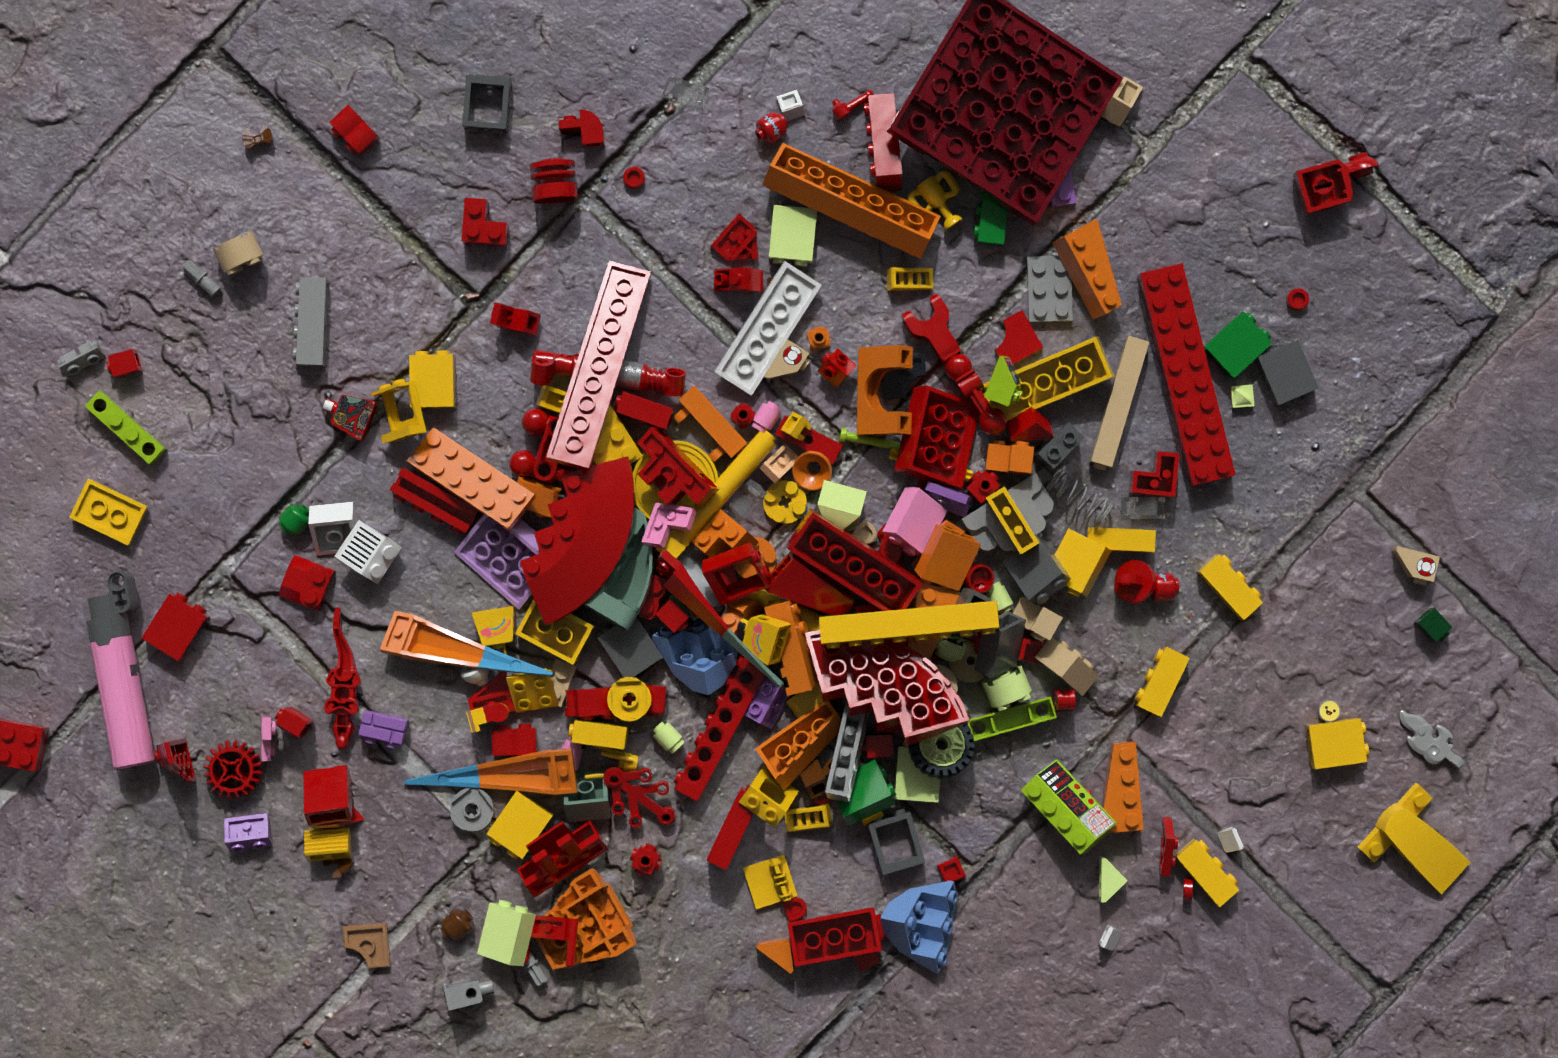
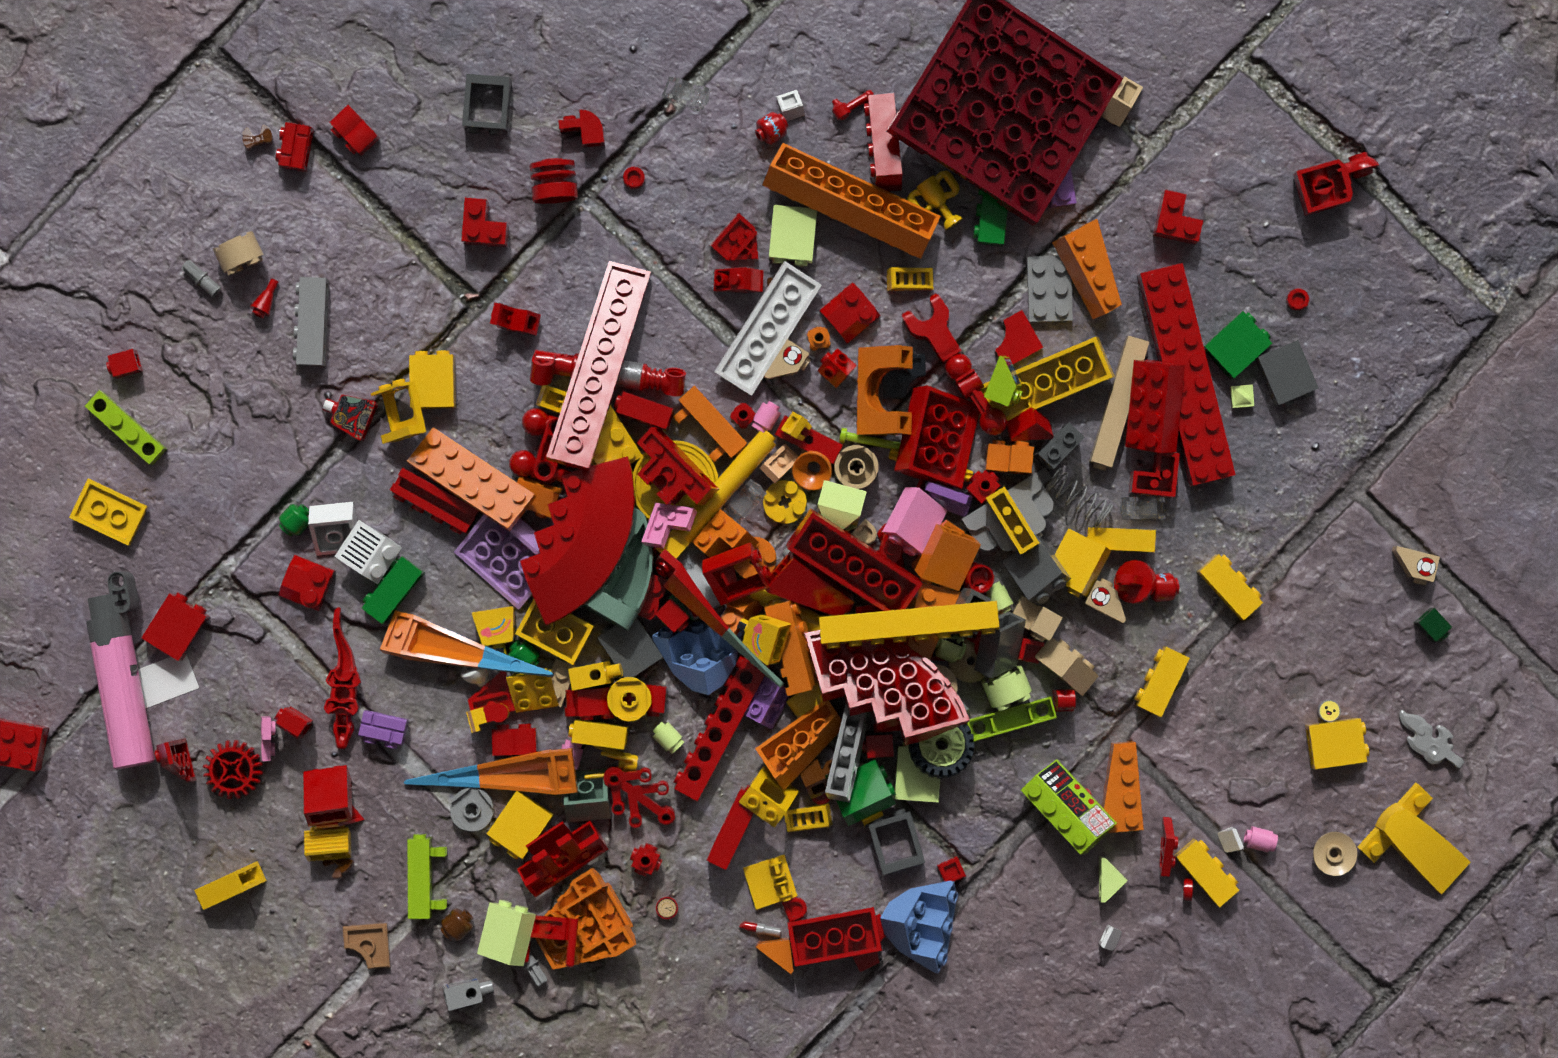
(72, 363): light grey hinge -> none
(166, 680): none -> white sticker
(230, 885): none -> yellow slope
(247, 832): bracket -> none
(262, 305): none -> red cone
(295, 146): none -> red brick
(392, 589): none -> green brick
(420, 877): none -> lime brick
(524, 651): none -> green head
(588, 676): none -> yellow torso
(667, 907): none -> tile
(760, 928): none -> light grey piece
(850, 312): none -> red slope
(863, 457): none -> tan brick
(1105, 600): none -> tan slope
(1155, 406): none -> red brick
(1171, 223): none -> red brick
(1260, 839): none -> bright pink brick
(1345, 857): none -> tan dish

